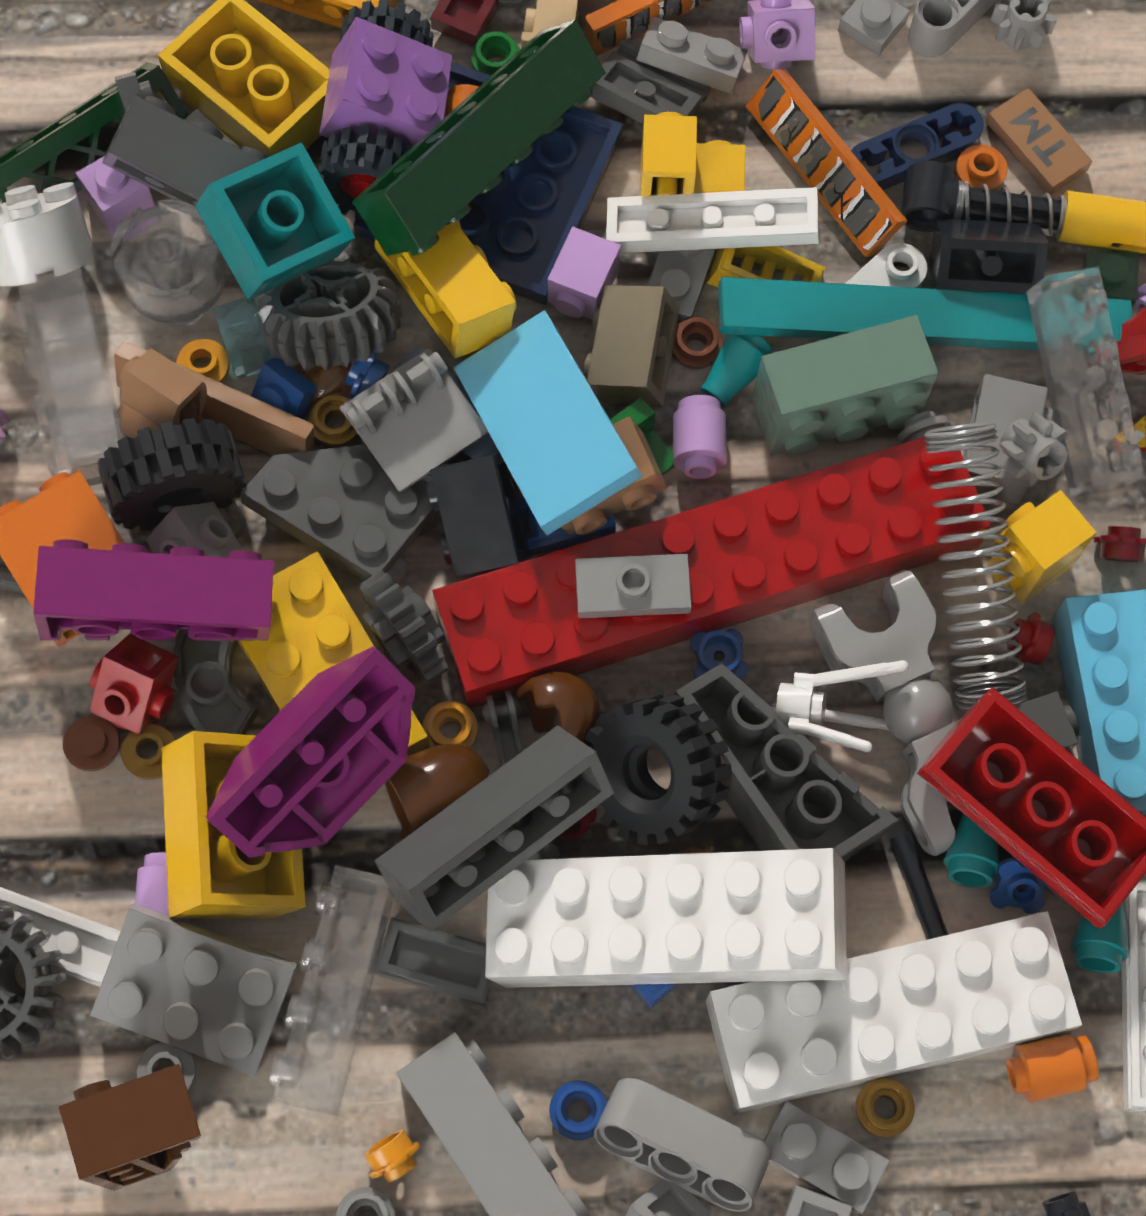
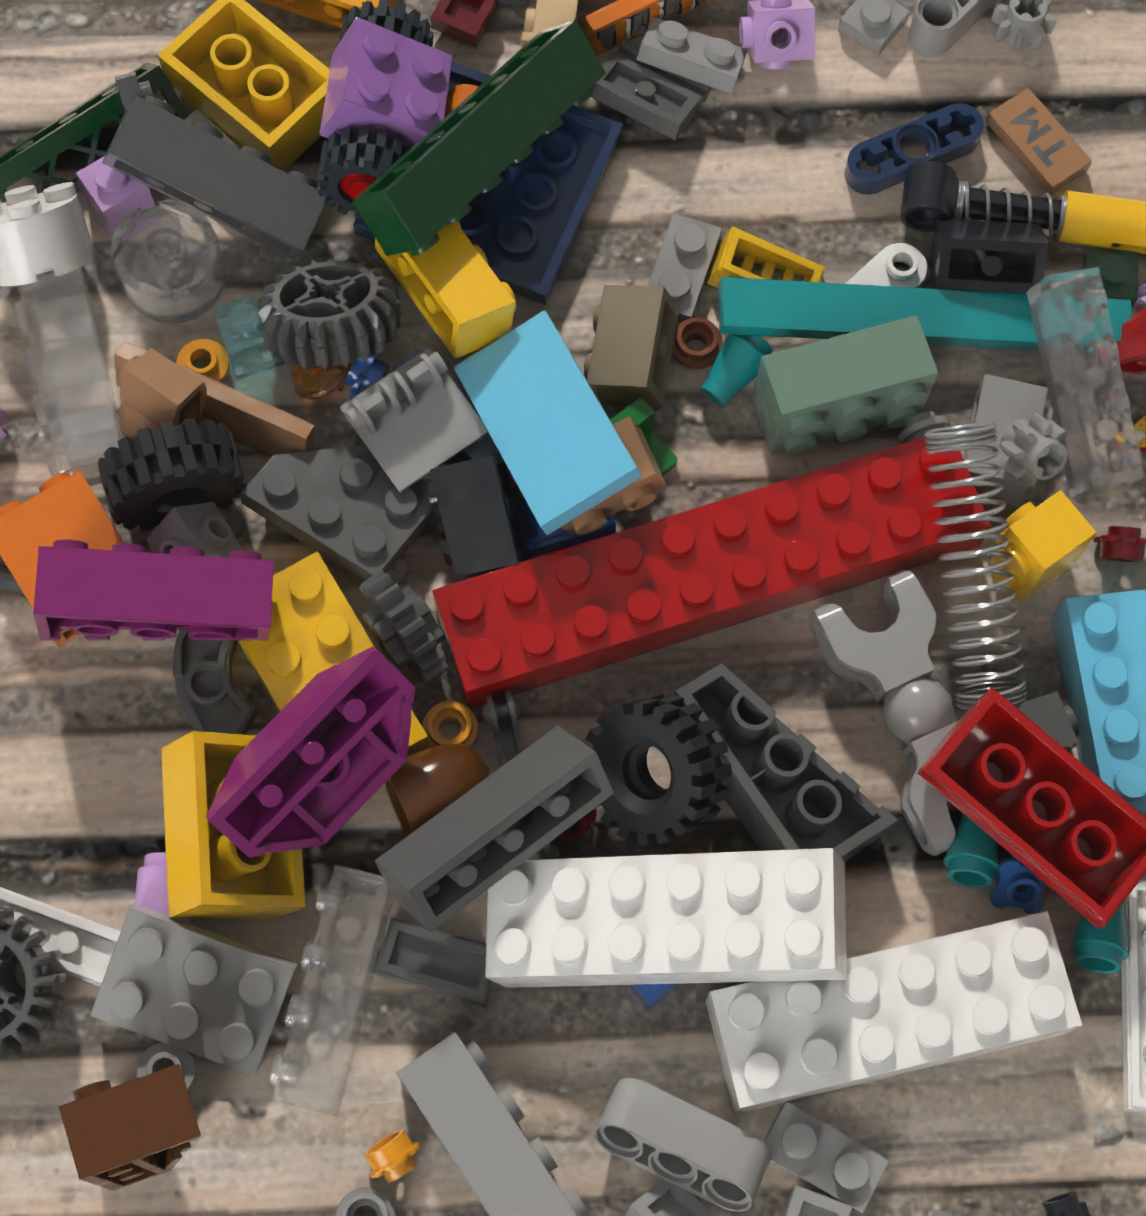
(91, 743): copper plate -> none
(133, 684): red brick -> none
(145, 768): pearl gold plate -> none
(274, 220): teal brick -> none
(283, 388): blue plate -> none
(325, 410): pearl gold plate -> none
(492, 45): green plate -> none
(562, 701): reddish brown hair -> none
(571, 1092): blue plate -> none
(581, 273): lavender brick -> none
(632, 585): light grey plate -> none
(679, 165): yellow brick -> none
(699, 436): lavender brick -> none
(714, 220): white plate -> none
(727, 642): blue plate -> none
(805, 708): white plant -> none
(825, 163): tile -> none
(897, 1094): pearl gold plate -> none
(918, 886): black bar -> none
(986, 156): orange plate -> none
(1035, 637): red plate -> none
(1052, 1066): orange brick -> none

